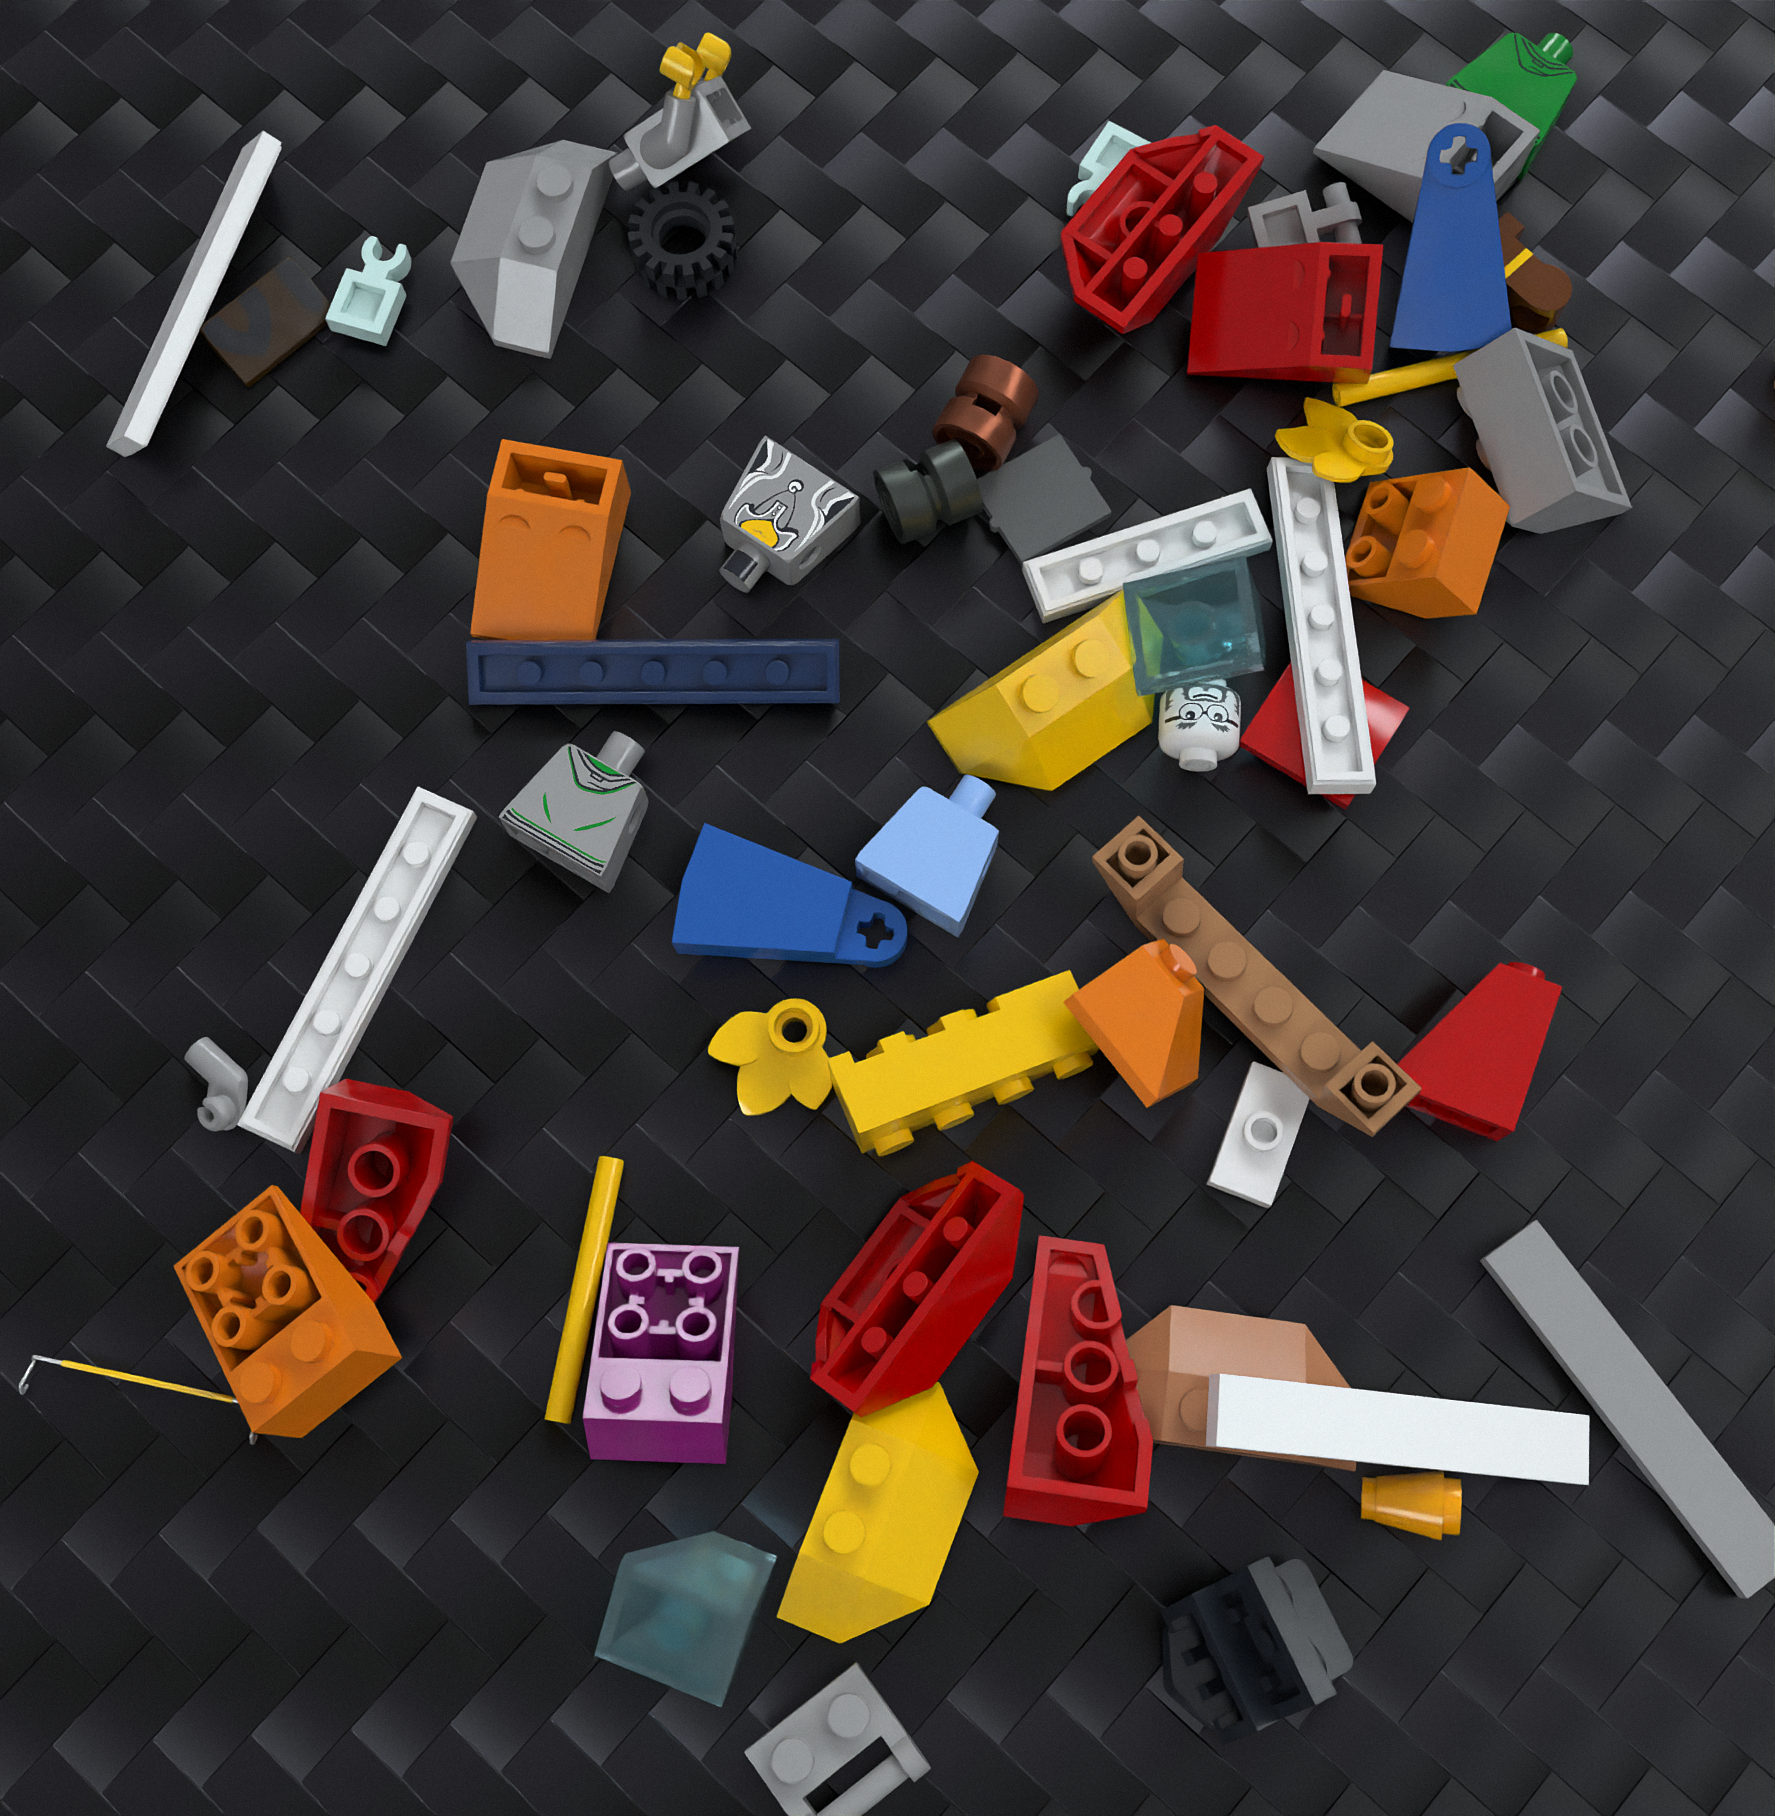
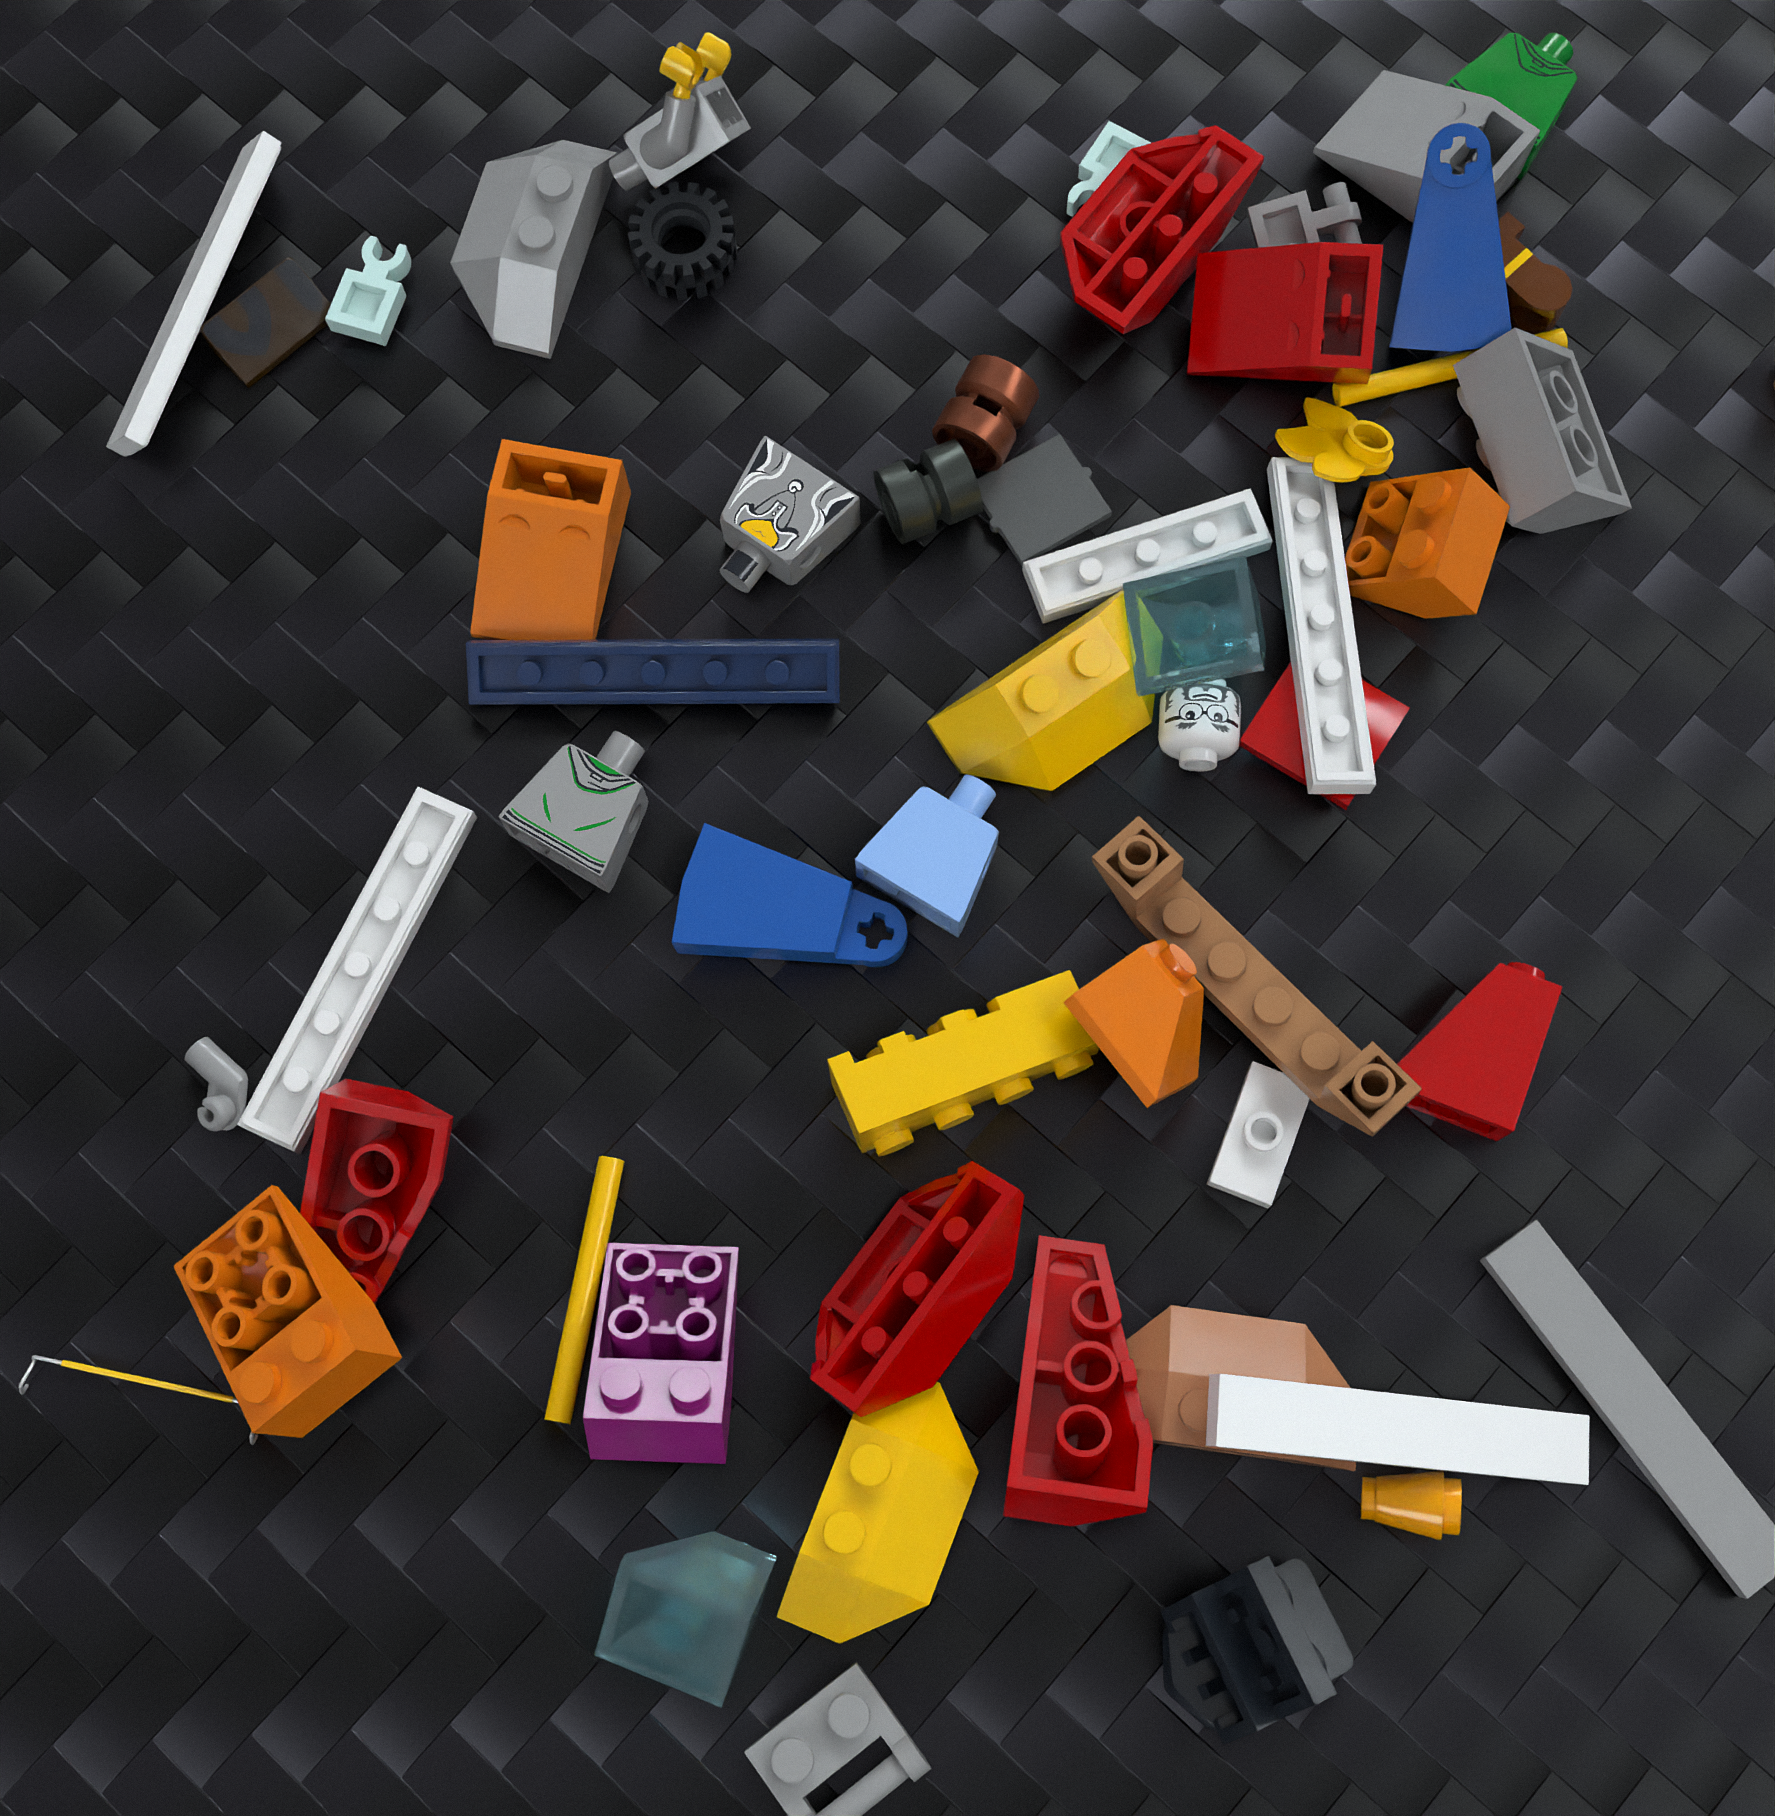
(769, 1063): yellow plate -> none

